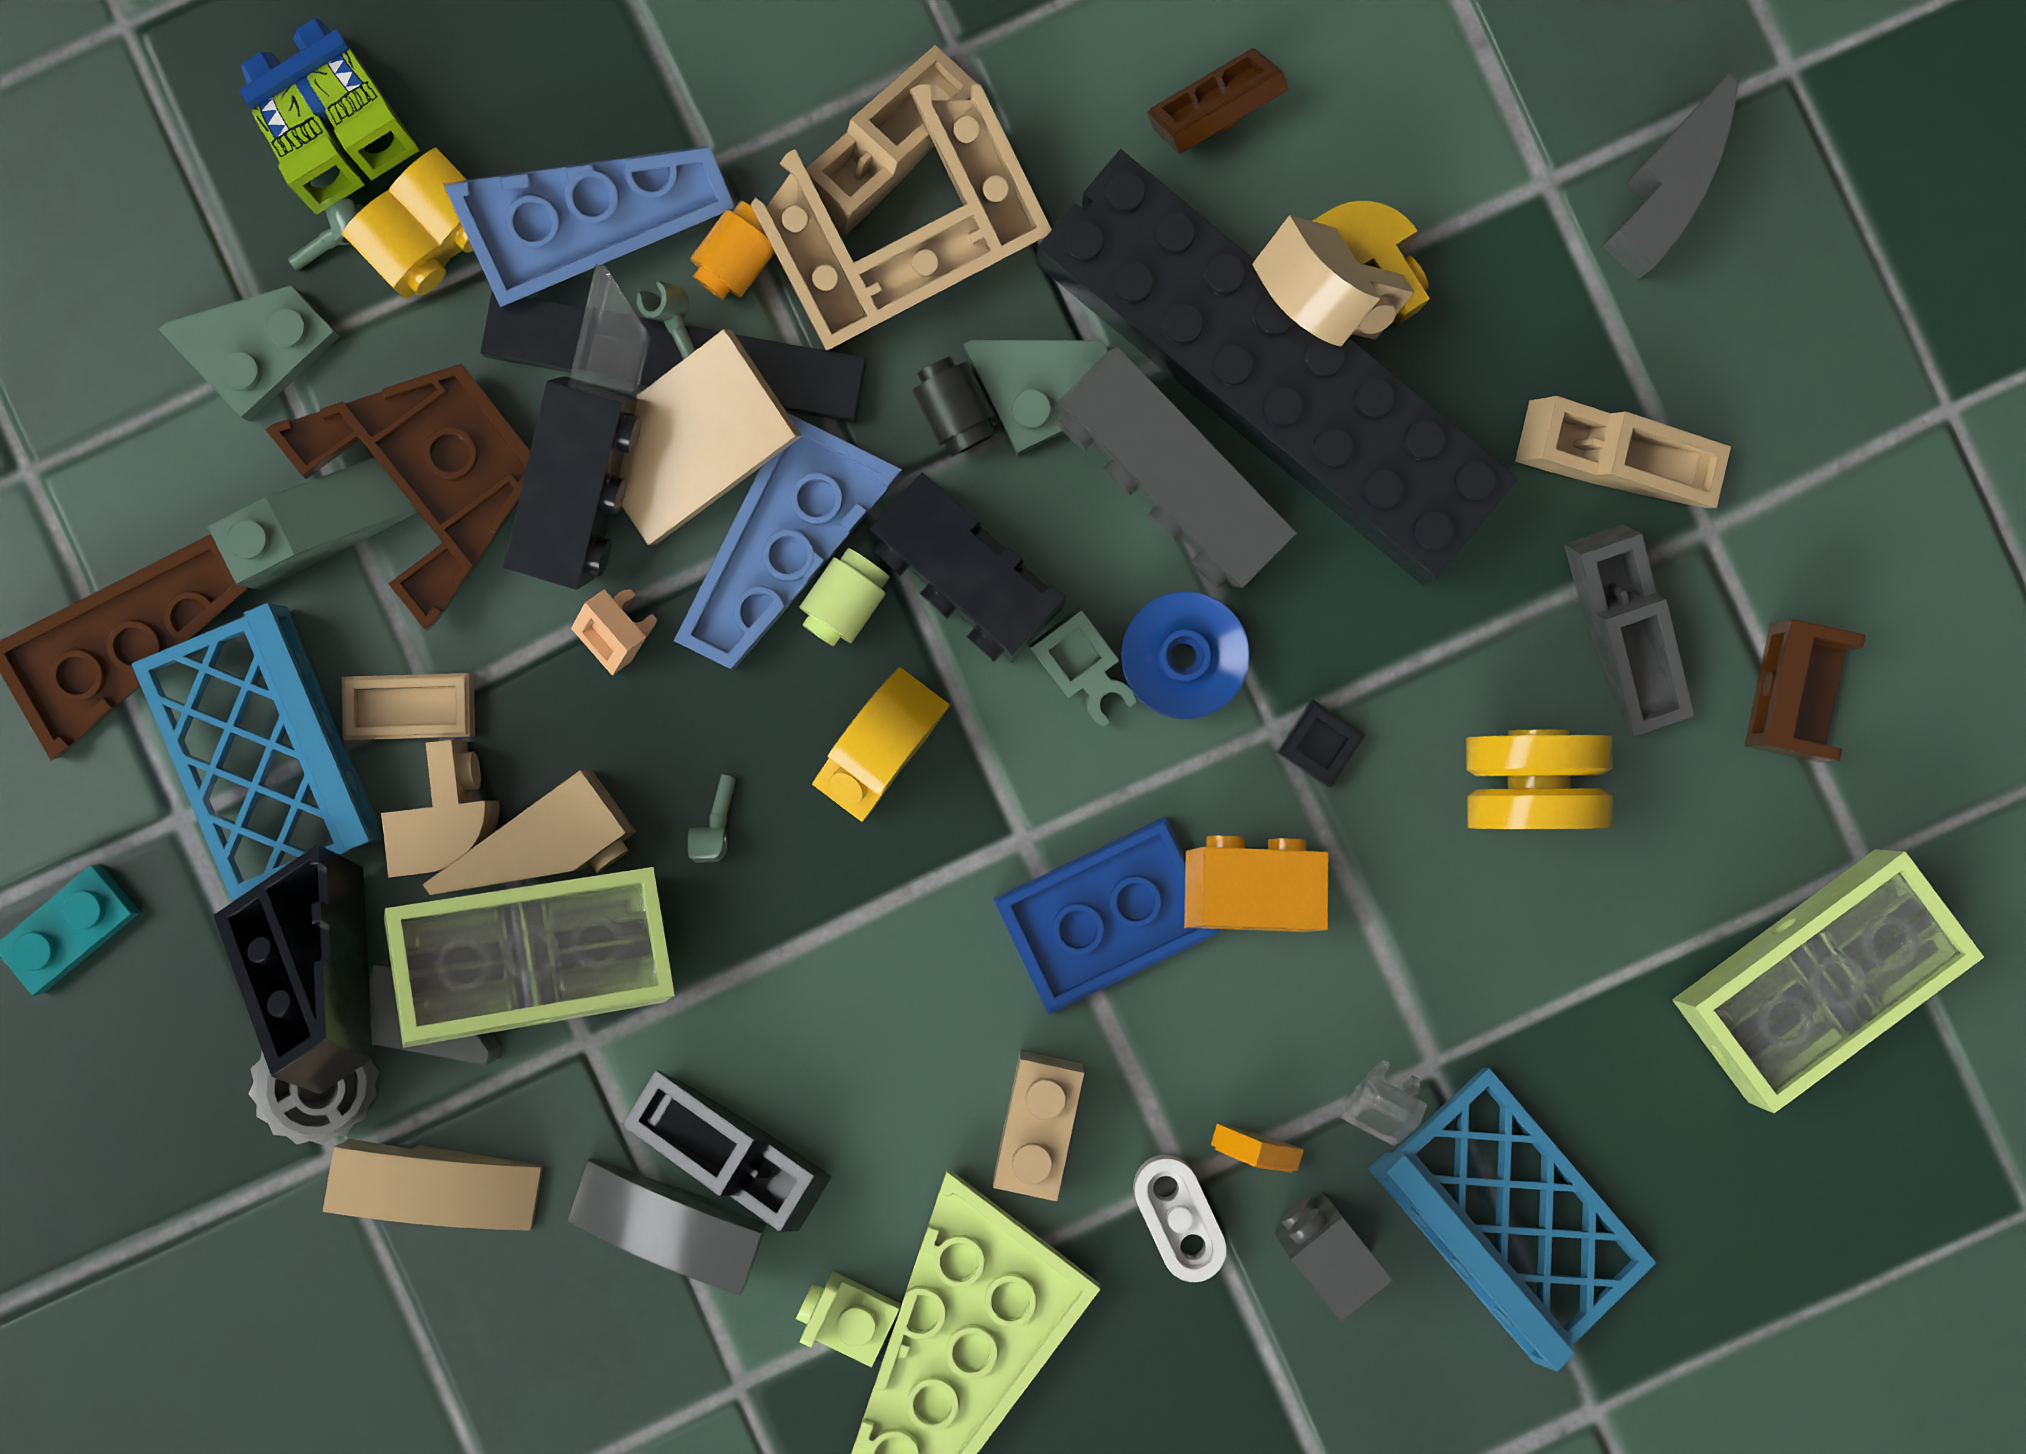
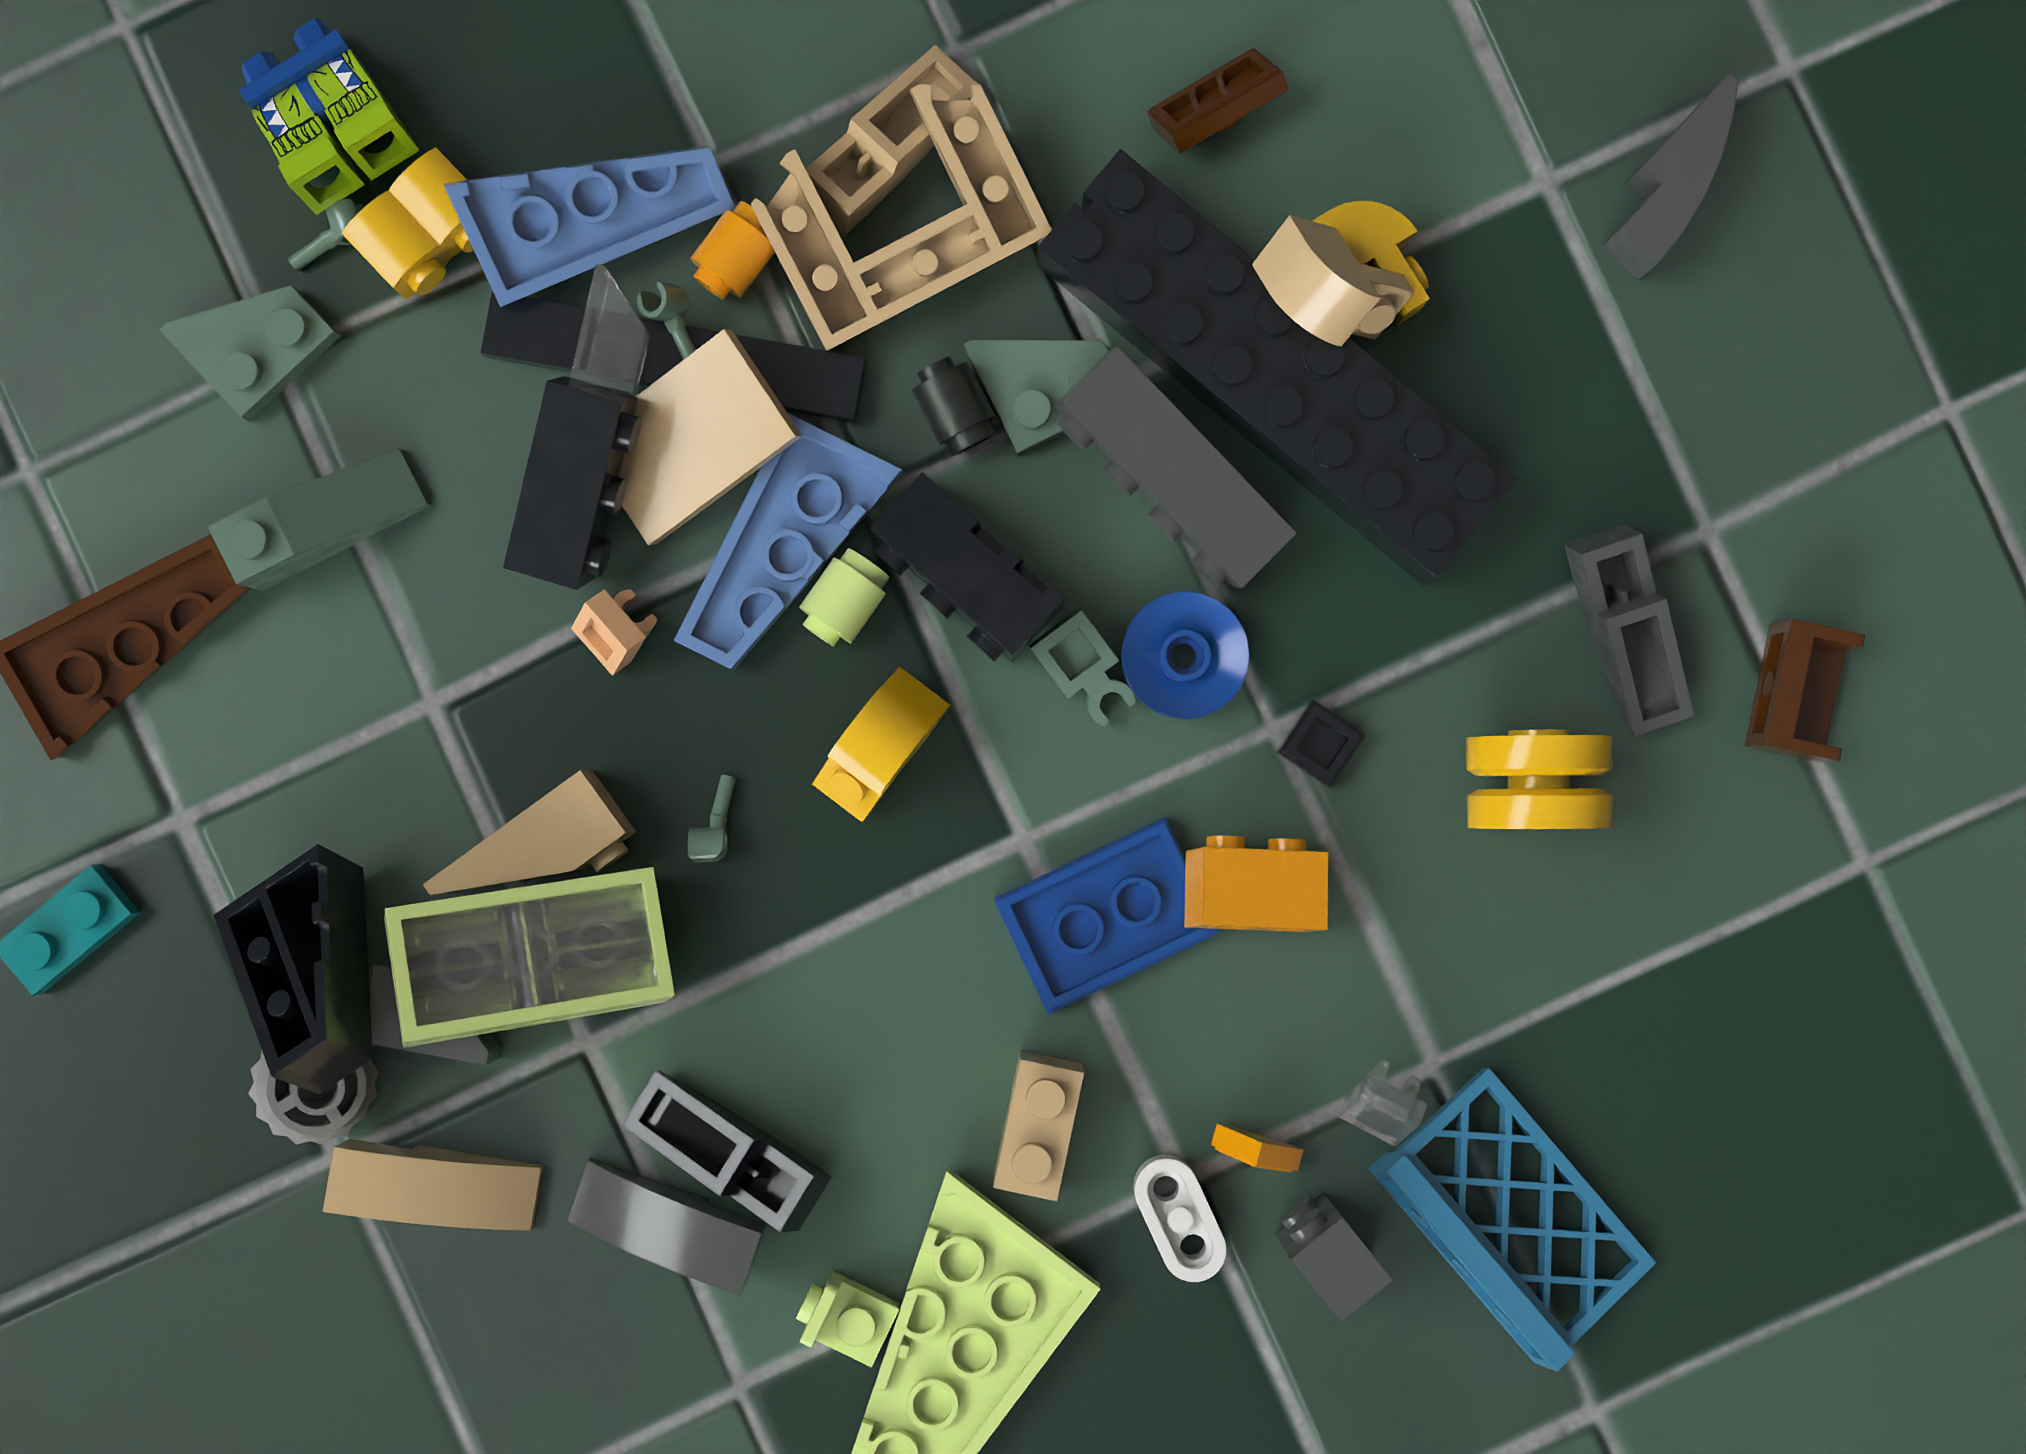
(302, 714): dark azure fence -> none
(408, 706): tan tile -> none
(439, 835): tan brick -> none
(446, 456): reddish brown wing -> none
(1622, 452): tan slope -> none
(1828, 978): brick -> none

